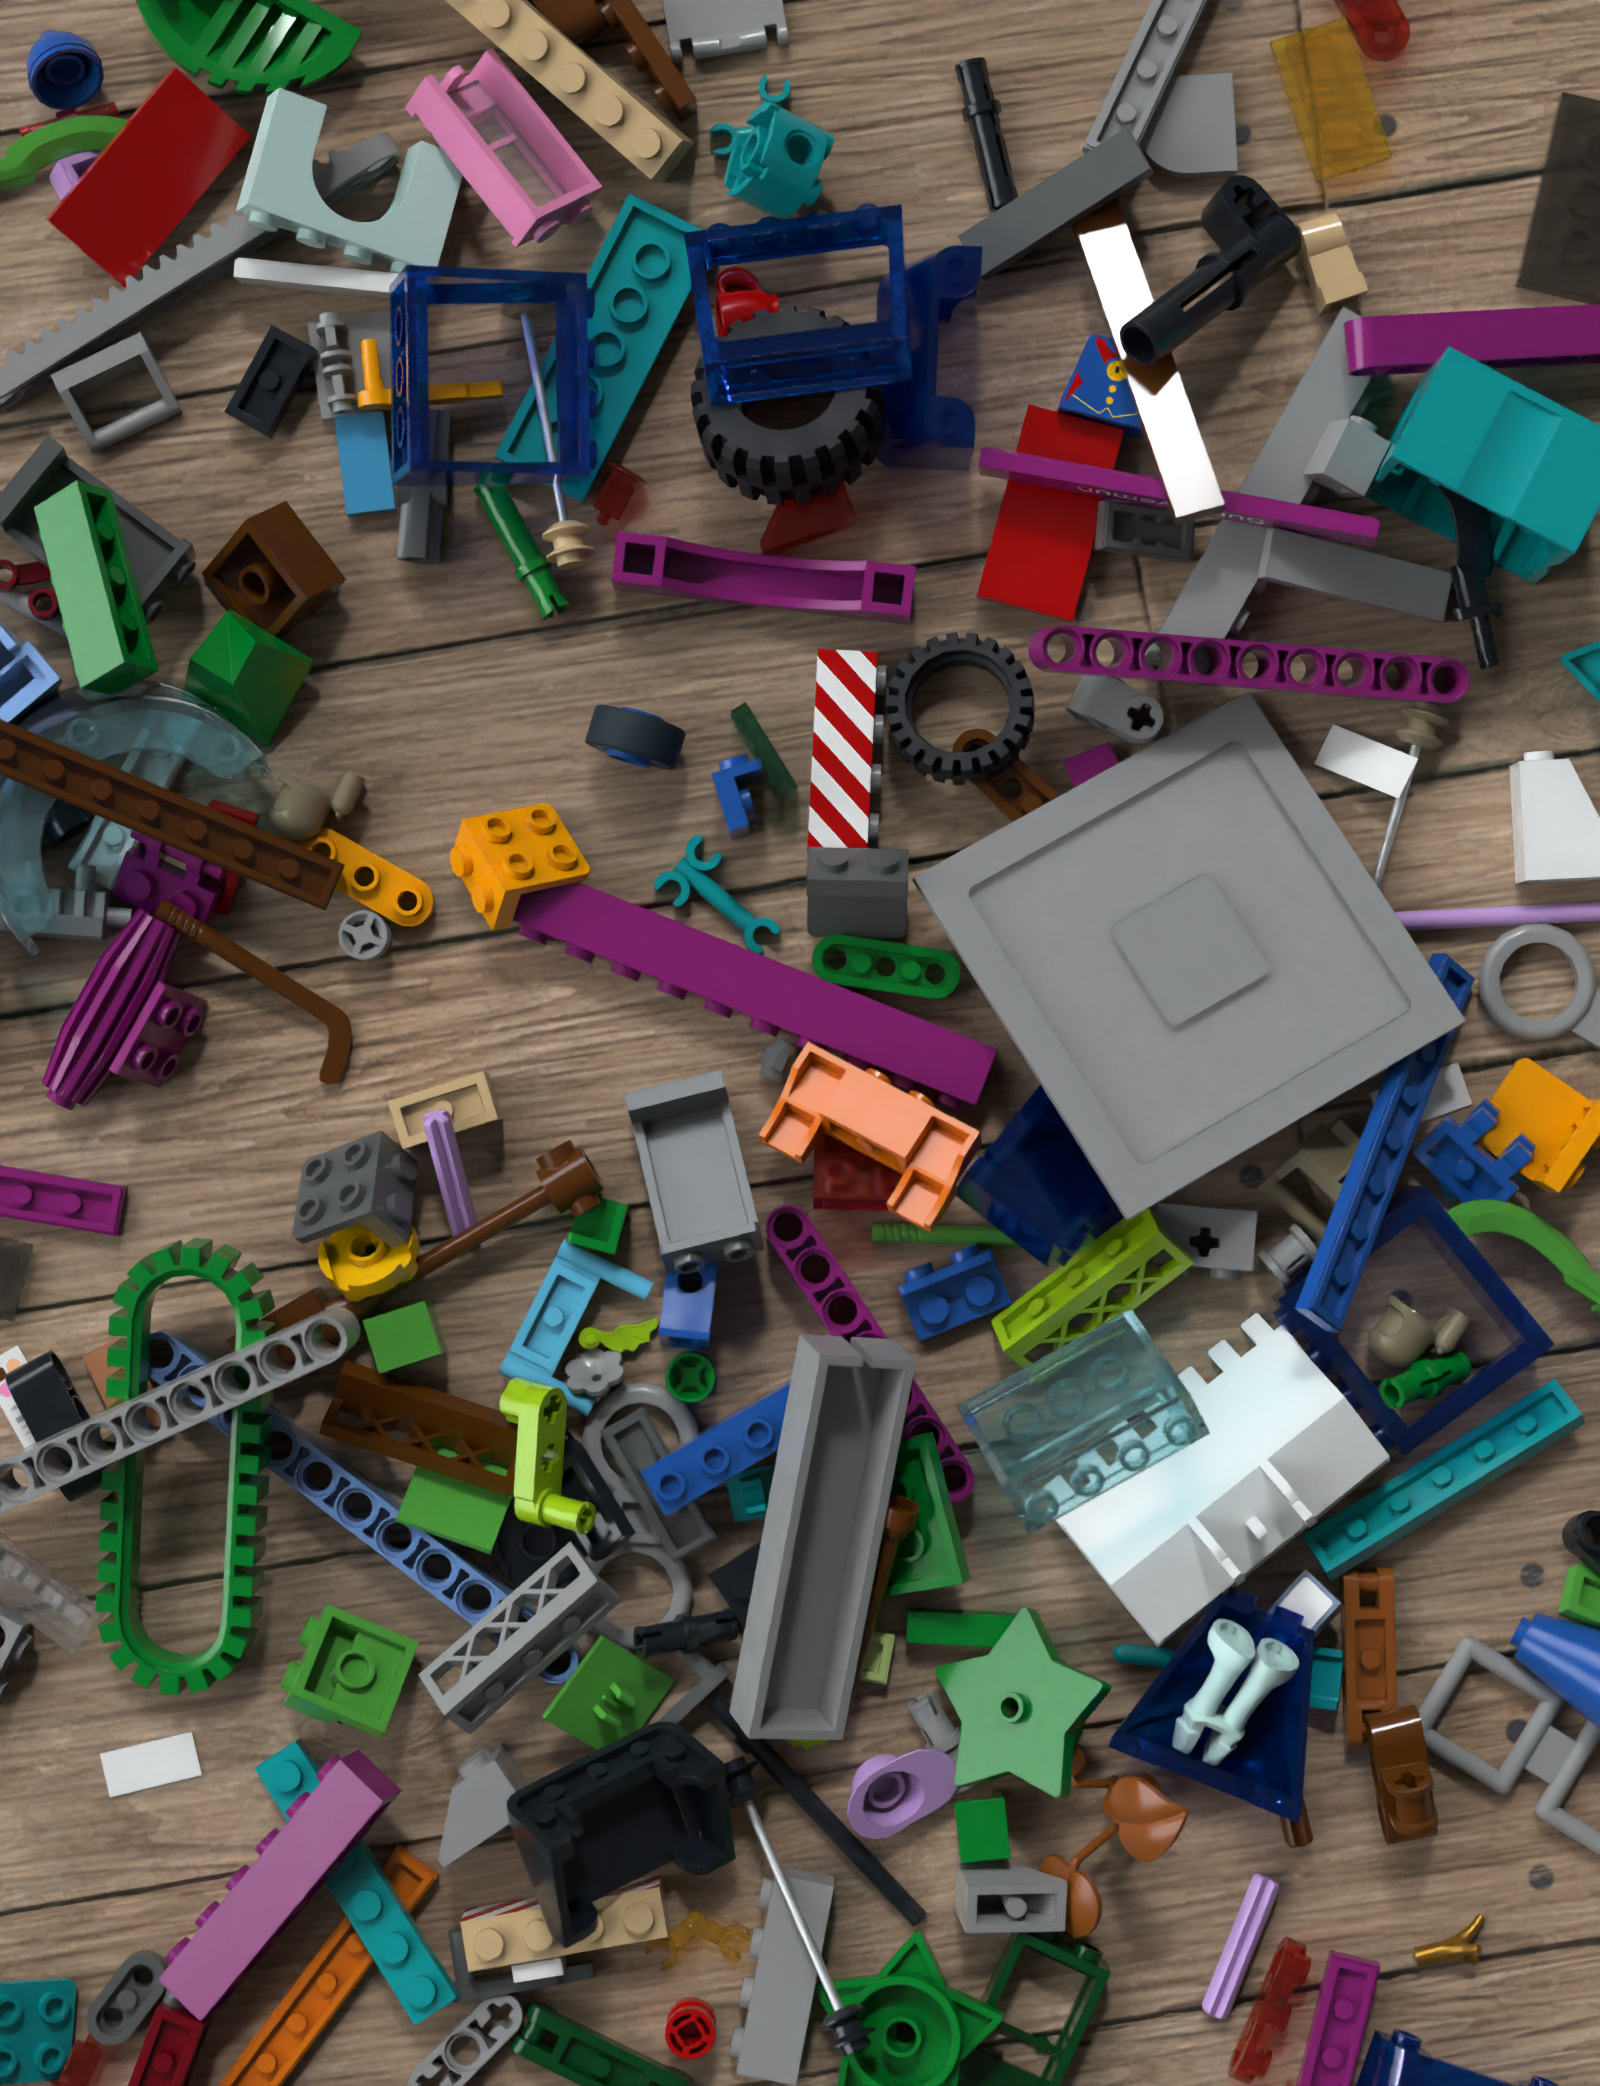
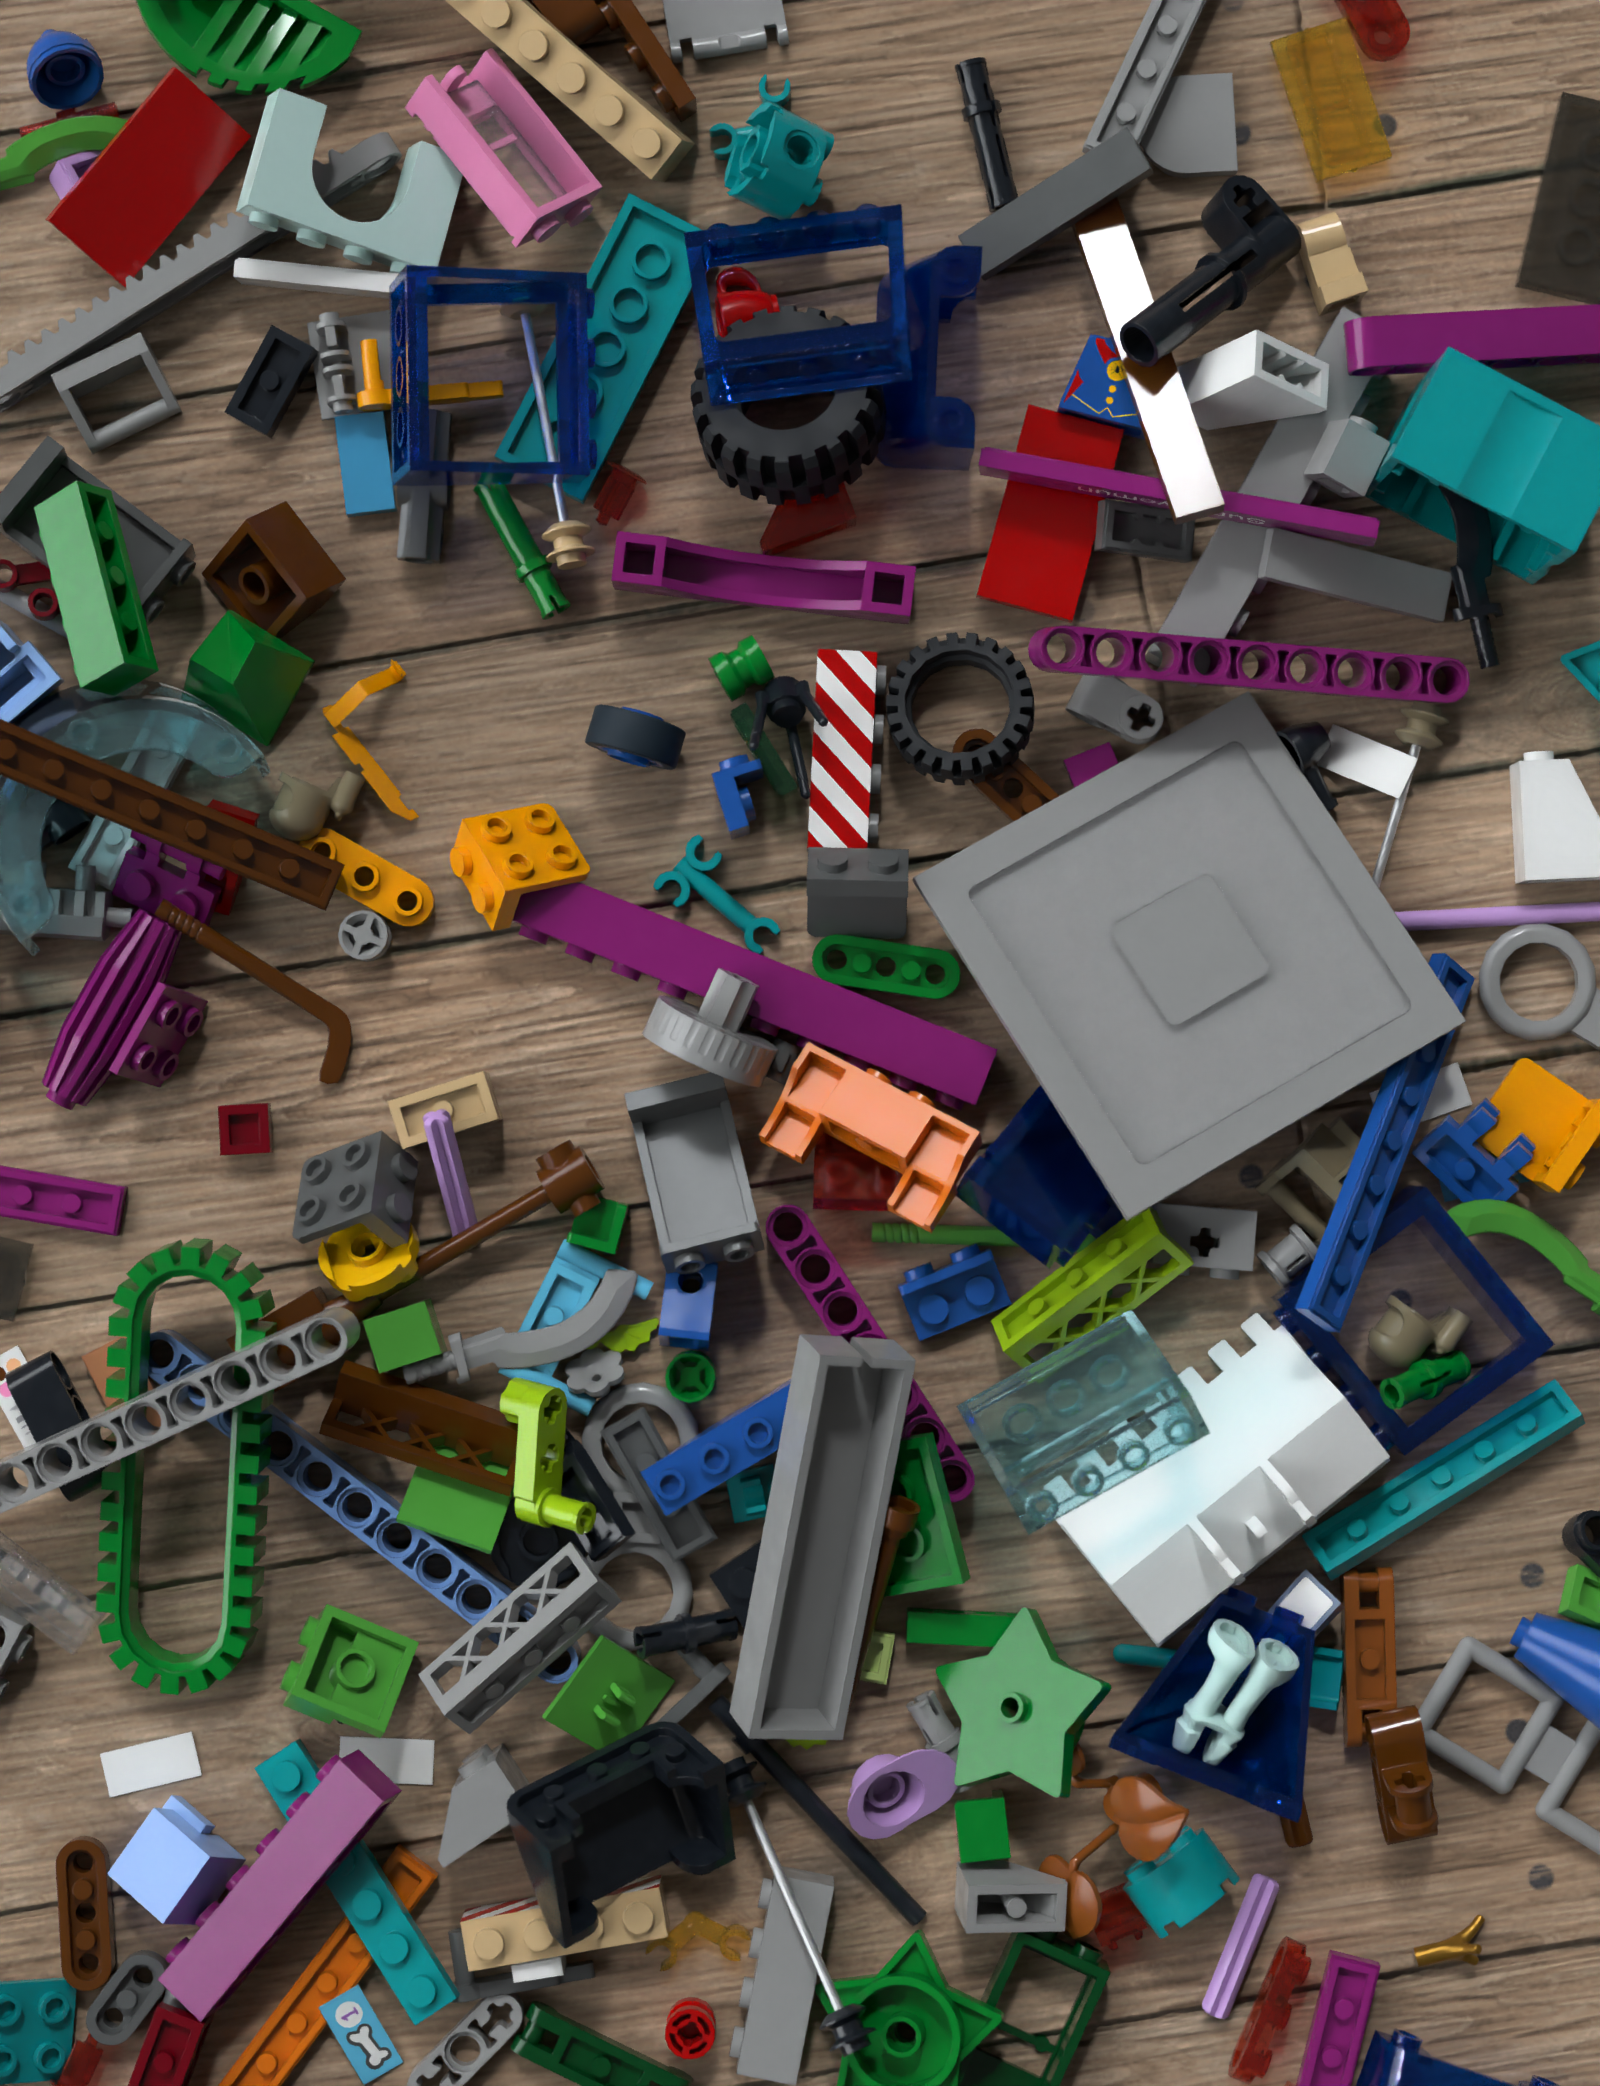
(78, 1933): none -> reddish brown plate
(176, 1863): none -> light blue plate
(245, 1129): none -> dark red plate
(354, 748): none -> light orange piece
(360, 2034): none -> medium azure sticker
(399, 1759): none -> white sticker
(536, 1346): none -> light grey sword
(714, 1032): none -> light grey piece
(741, 668): none -> green wheel
(785, 704): none -> black plant
(1118, 1918): none -> clear red tile
(1180, 1881): none -> teal brick
(1254, 382): none -> white slope
(1307, 746): none -> black bar

